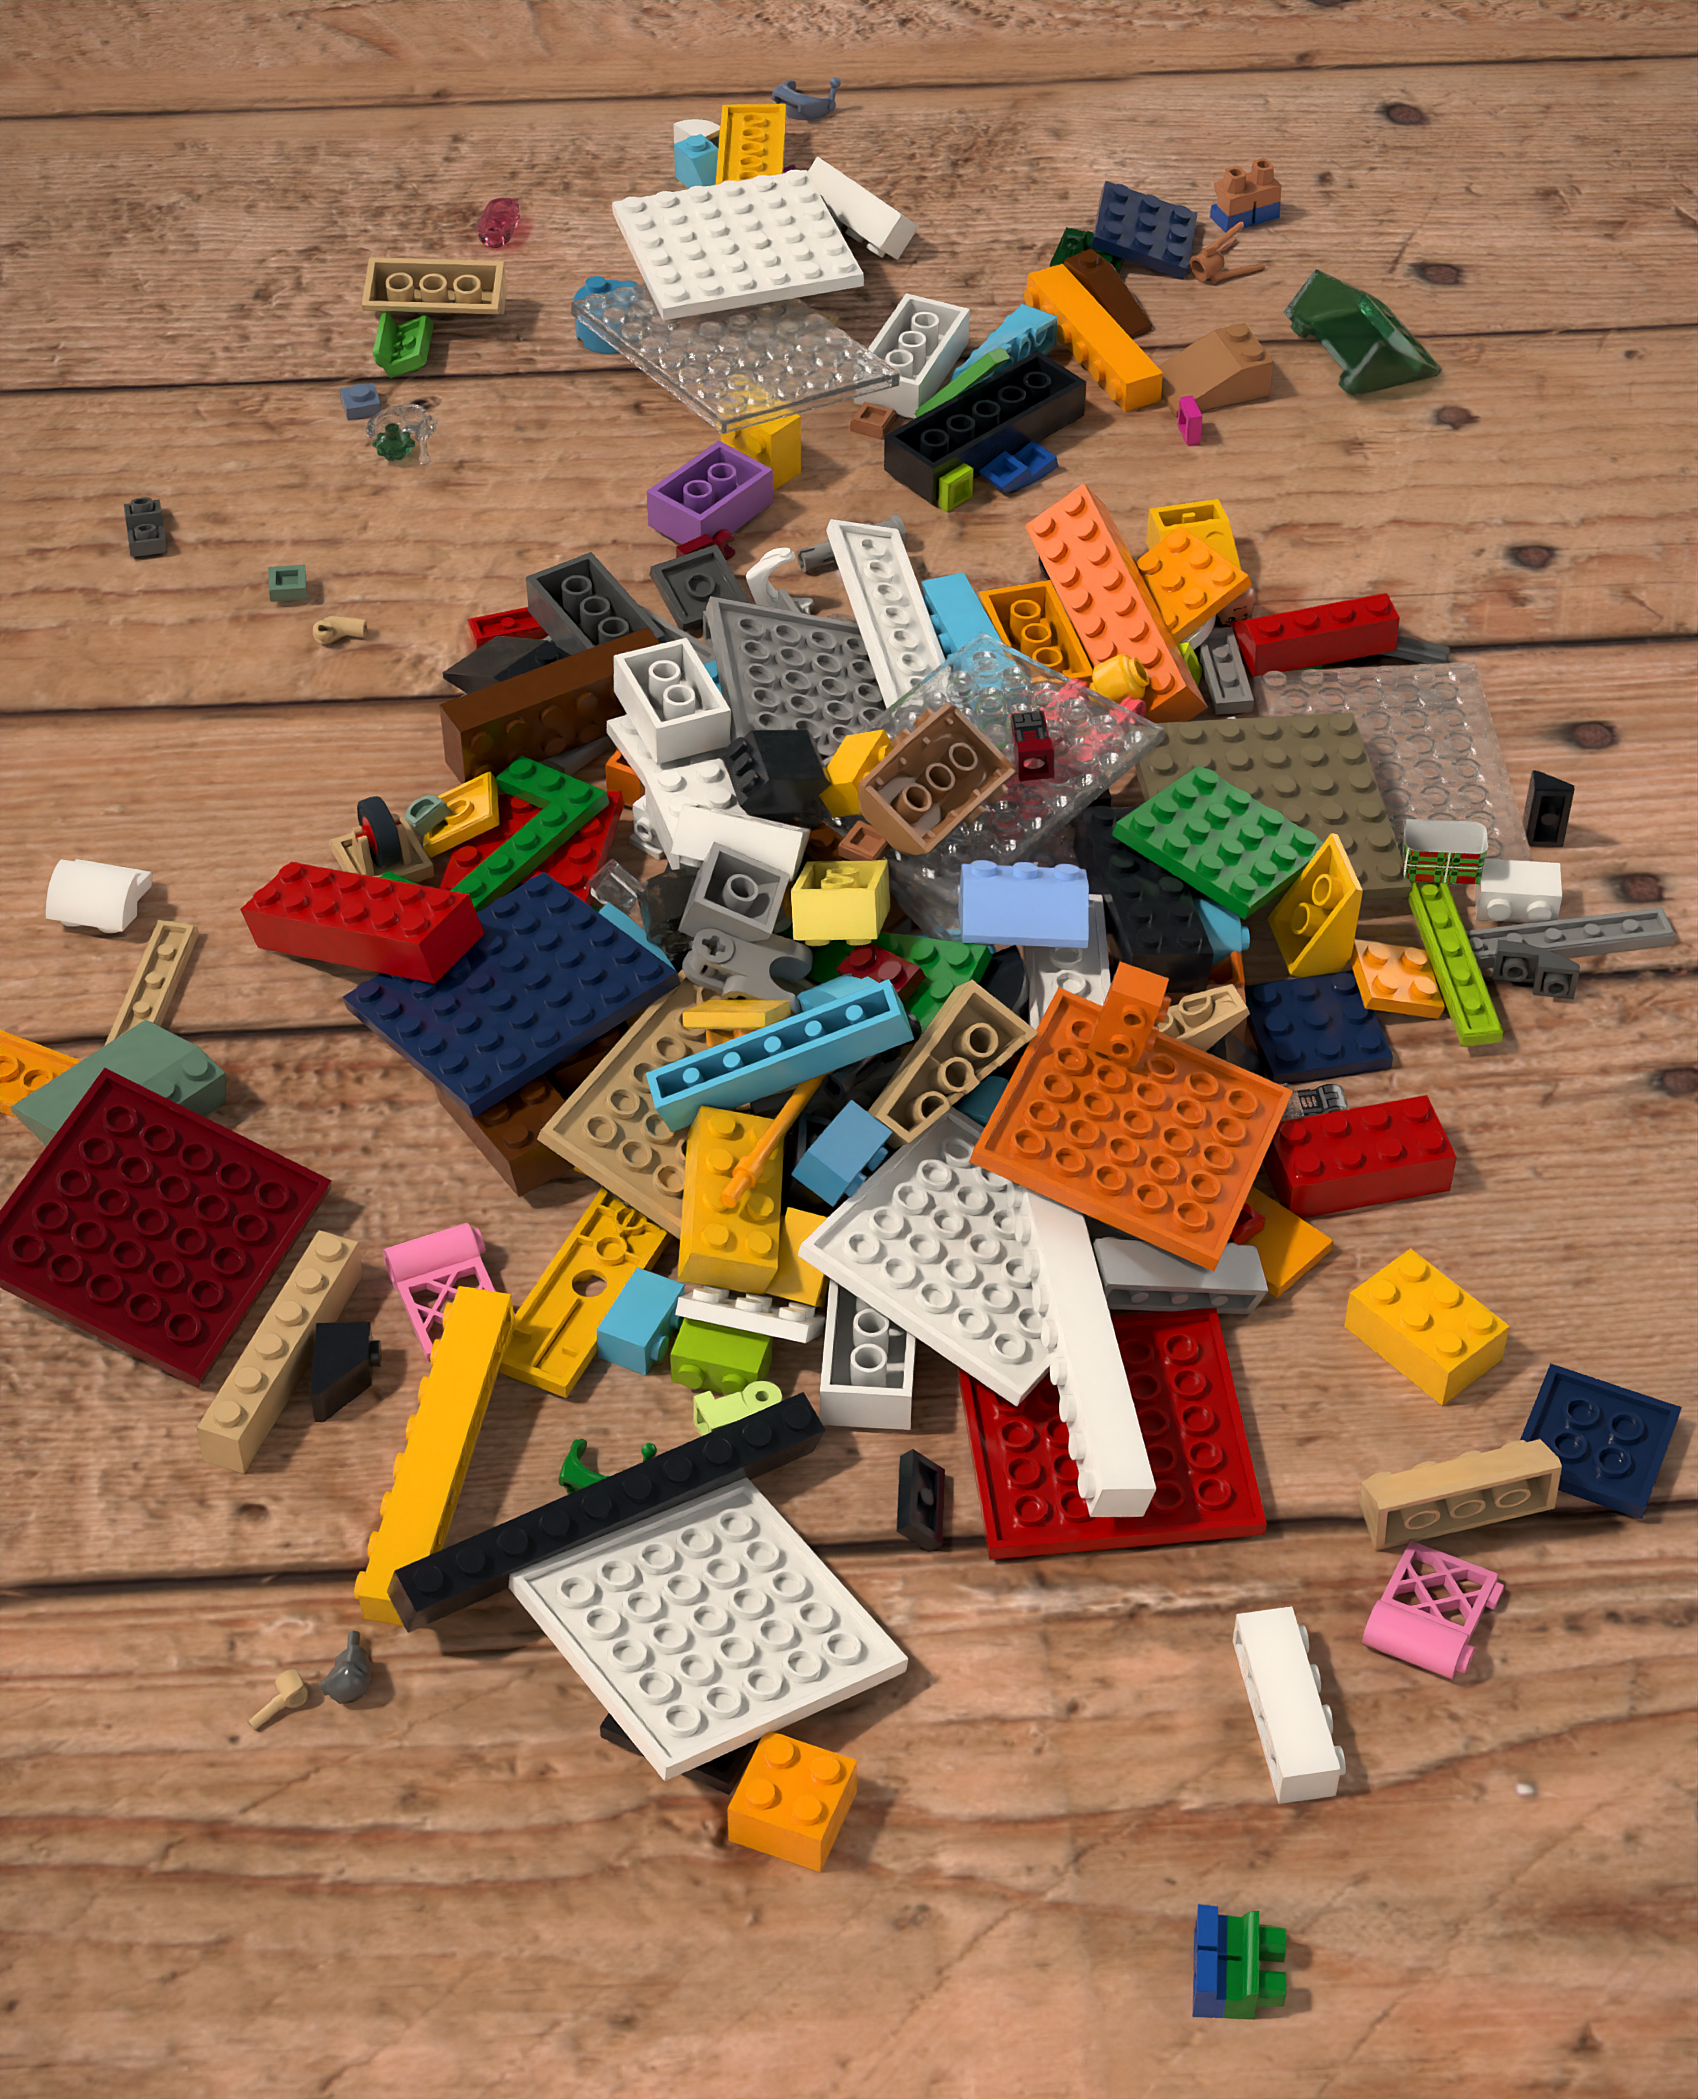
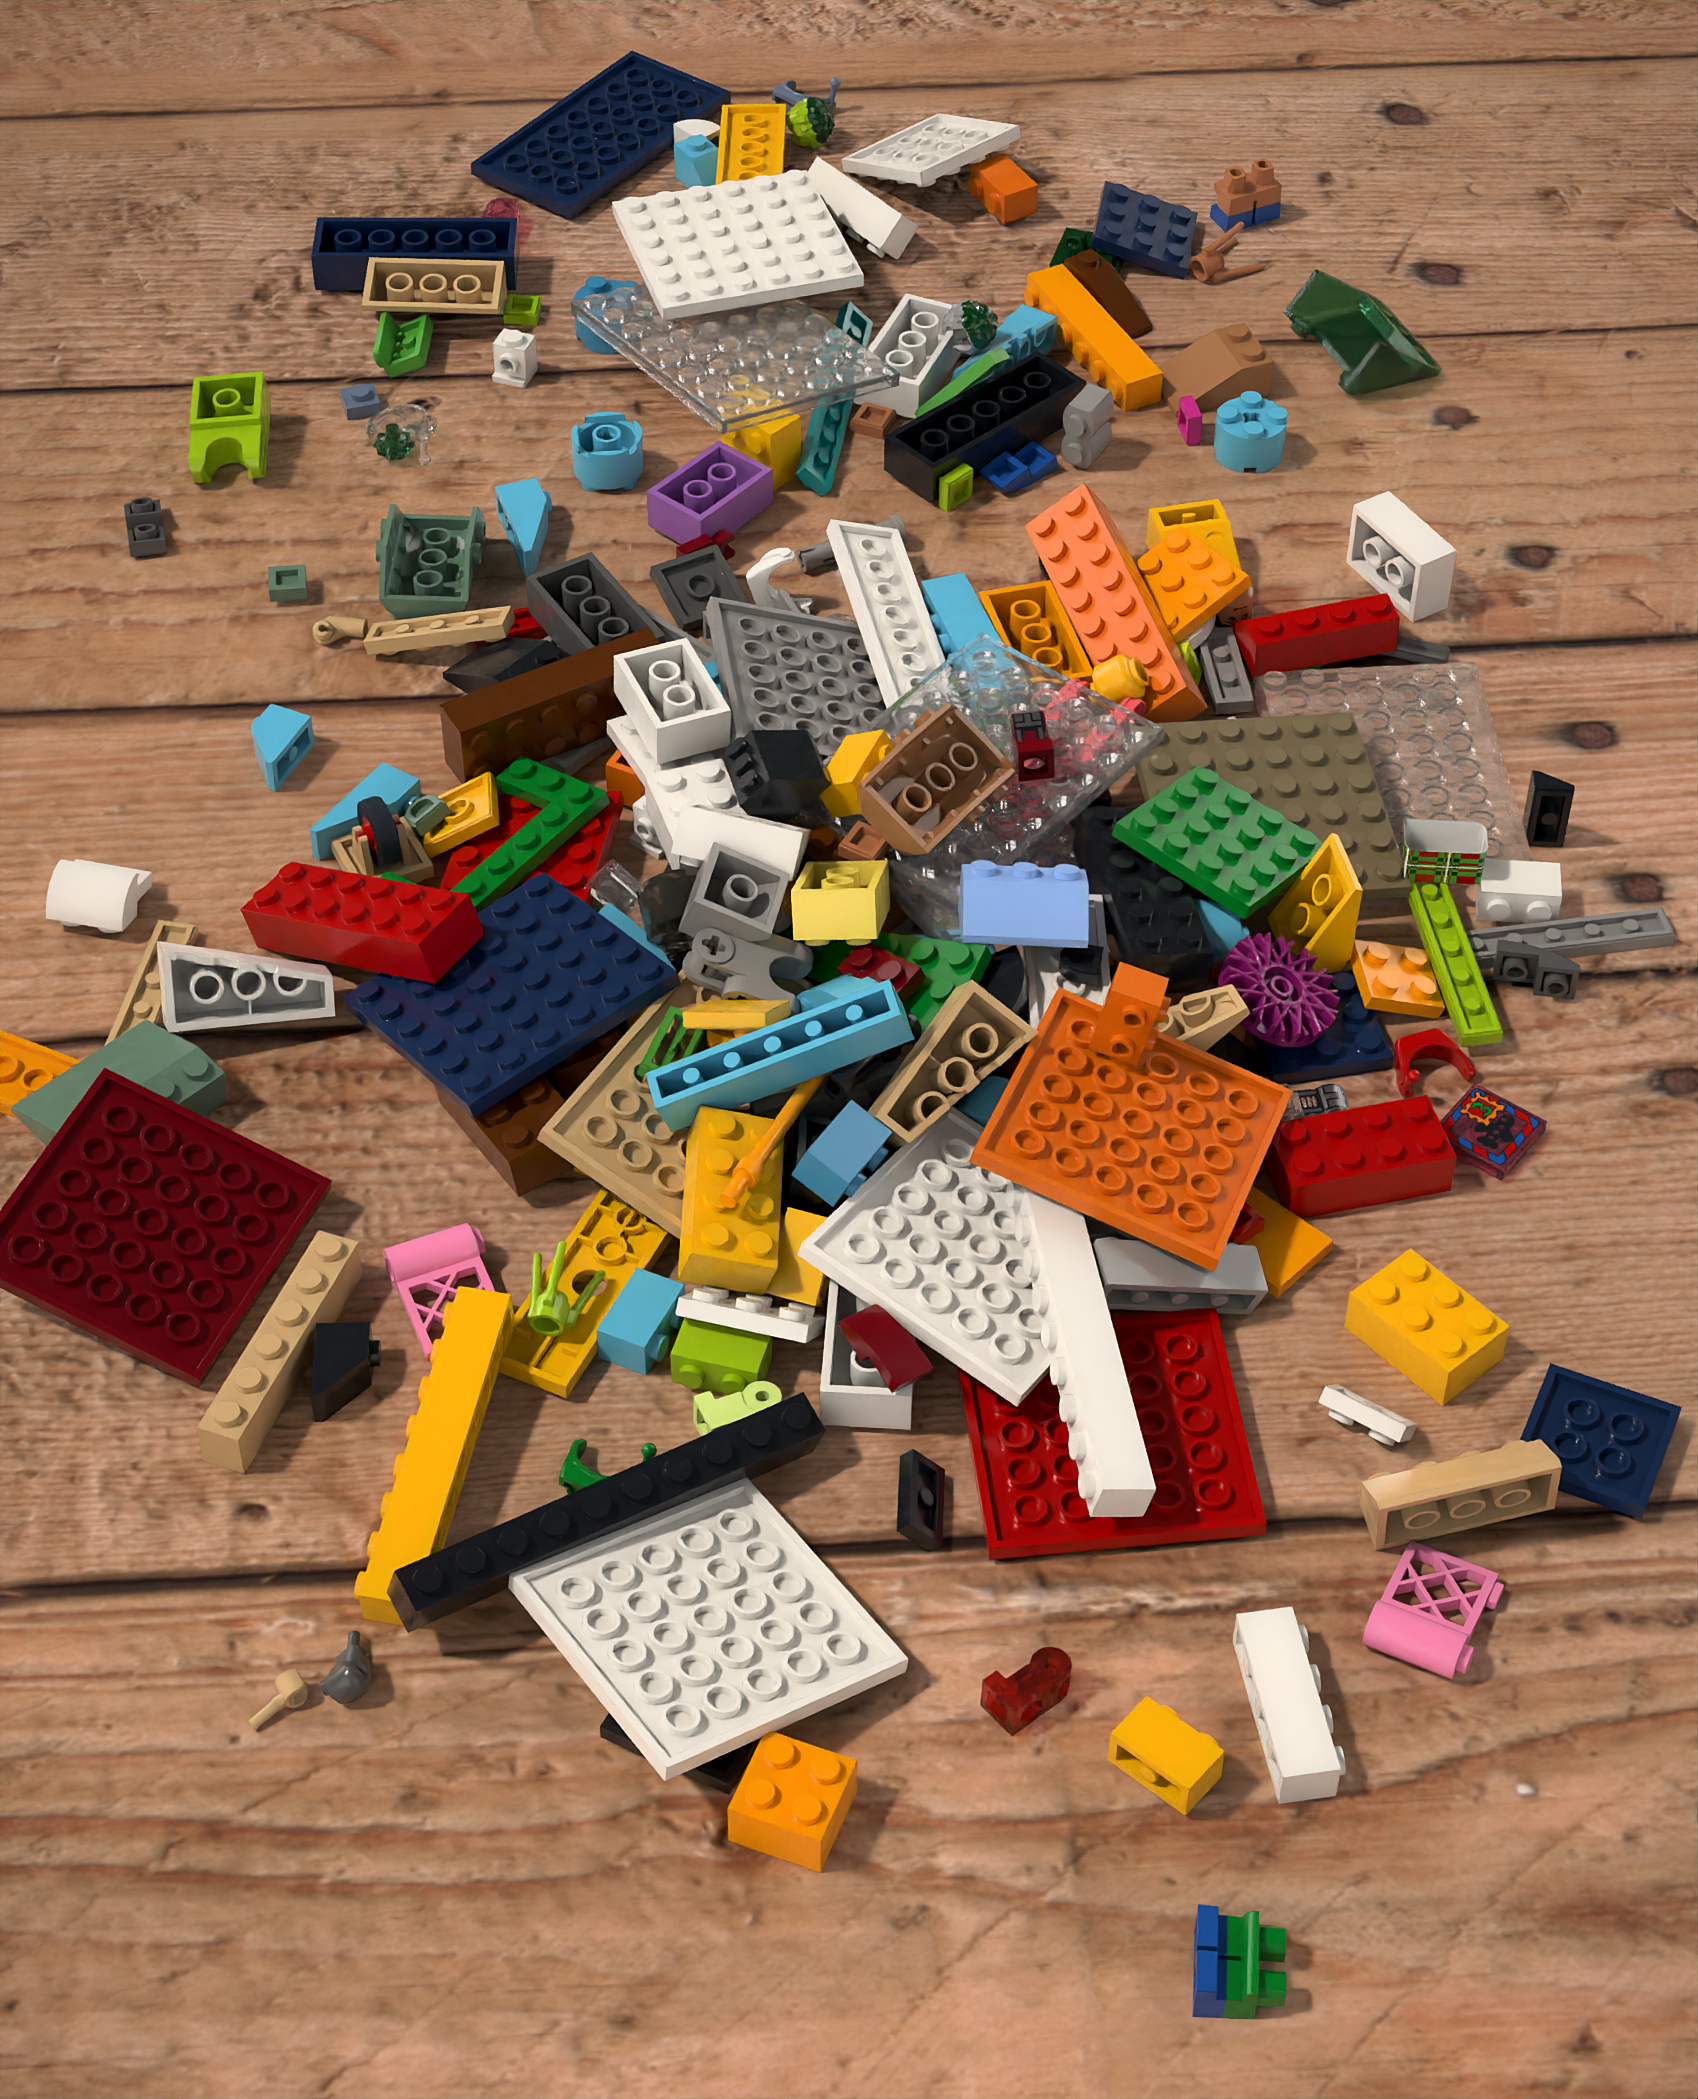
(229, 424): none -> lime brick
(235, 989): none -> white wedge
(281, 742): none -> medium azure slope
(346, 243): none -> dark blue brick
(389, 783): none -> medium azure slope
(428, 562): none -> sand green slope
(439, 630): none -> tan plate
(514, 358): none -> white brick
(522, 310): none -> lime tile
(524, 516): none -> medium azure slope
(551, 1311): none -> lime plant
(599, 134): none -> dark blue plate
(607, 452): none -> medium azure brick
(672, 1013): none -> bright green tile
(810, 122): none -> piece
(830, 422): none -> teal plate
(889, 1346): none -> dark red slope
(931, 149): none -> white plate
(971, 323): none -> dark green piece
(1003, 188): none -> orange brick
(1028, 1691): none -> clear red leg
(1081, 964): none -> black tile
(1087, 426): none -> light grey brick
(1166, 1754): none -> yellow brick
(1250, 433): none -> medium azure brick
(1281, 991): none -> magenta wheel
(1350, 1407): none -> white plate
(1401, 556): none -> white brick
(1427, 1044): none -> red helmet
(1491, 1131): none -> tile

